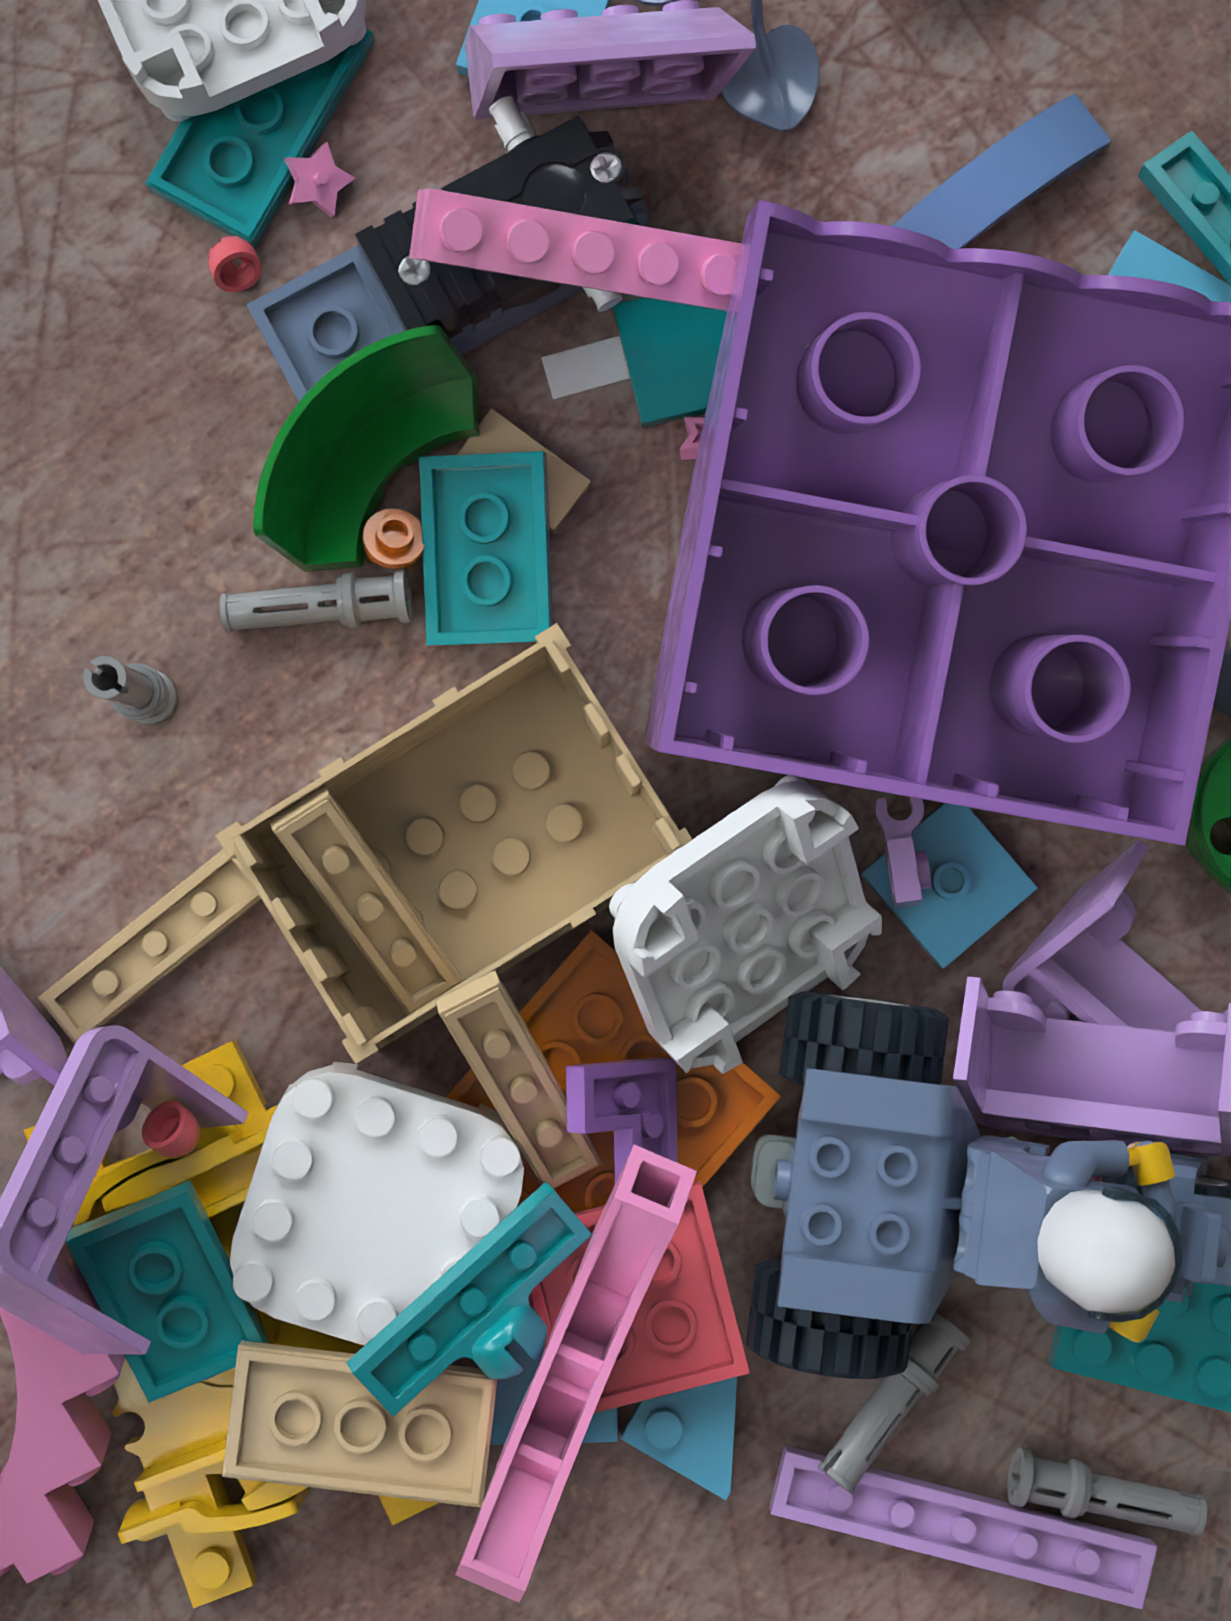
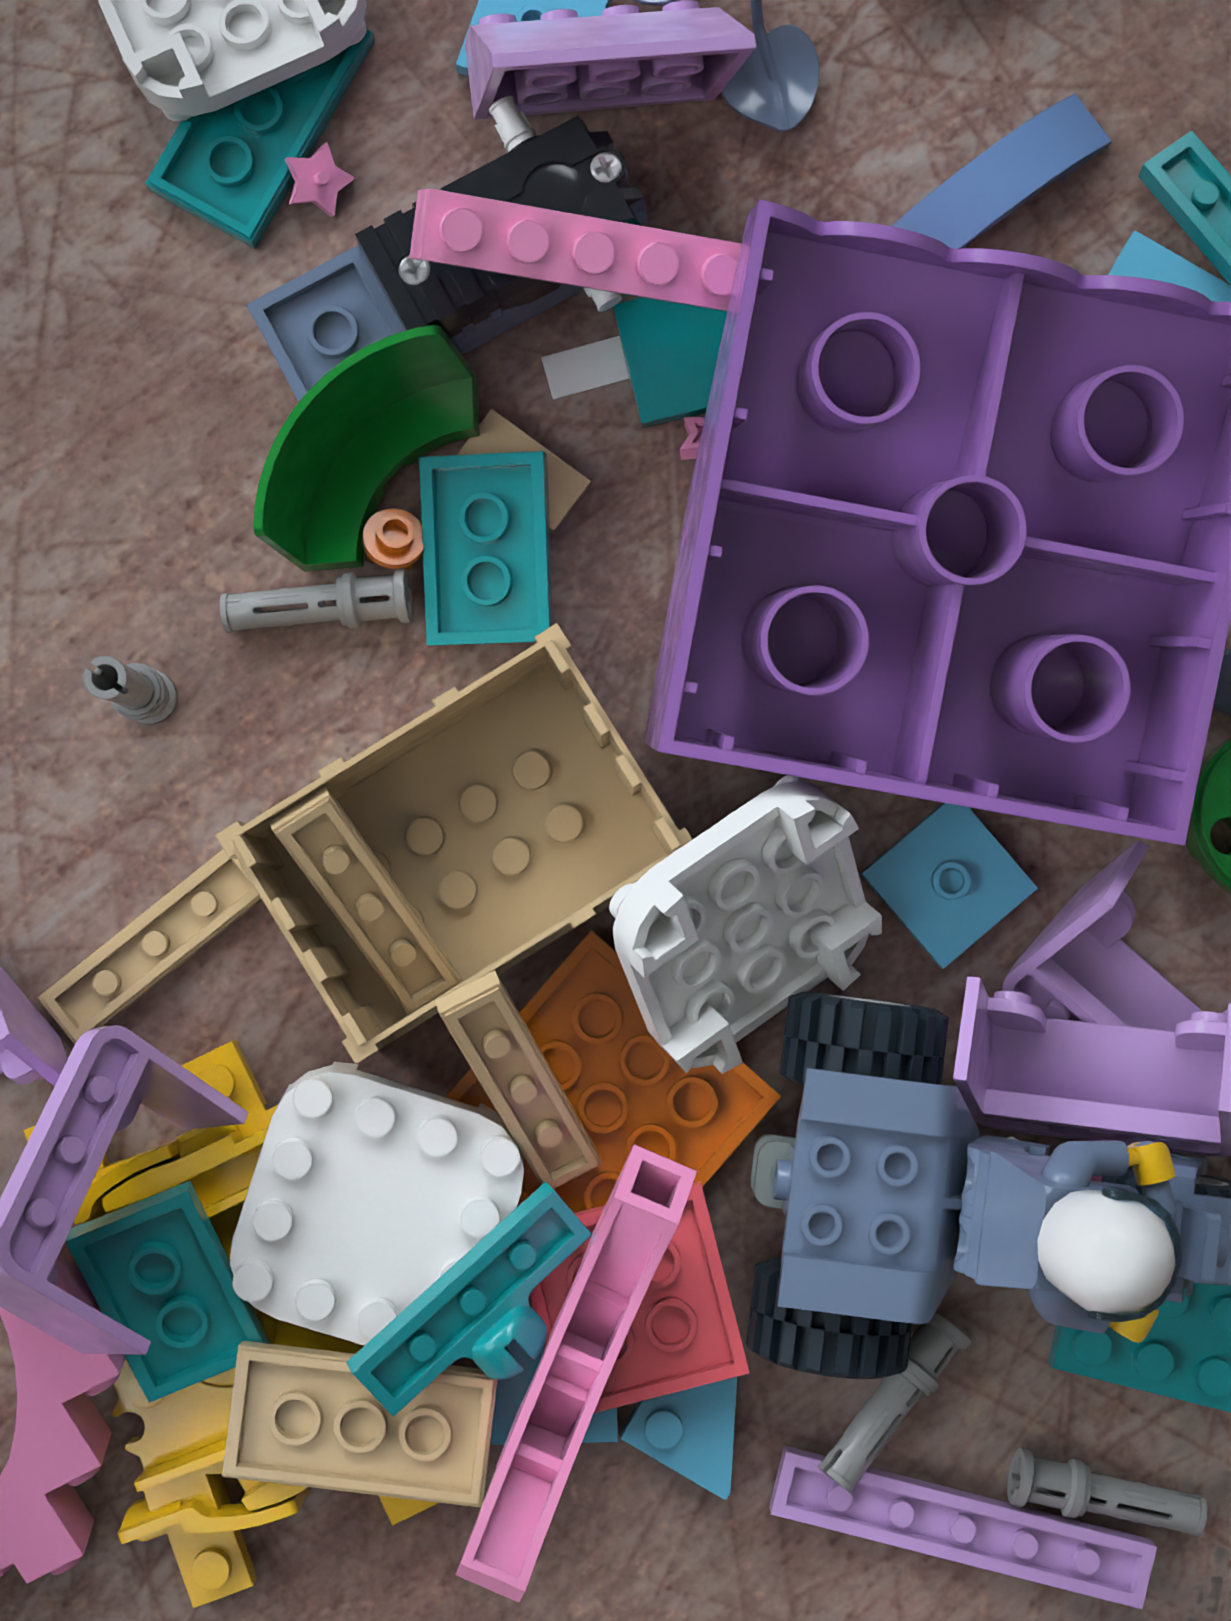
(171, 1130): coral hinge -> none
(225, 272): coral hinge -> none
(629, 1097): medium lavender plate -> none
(906, 868): lavender plate -> none

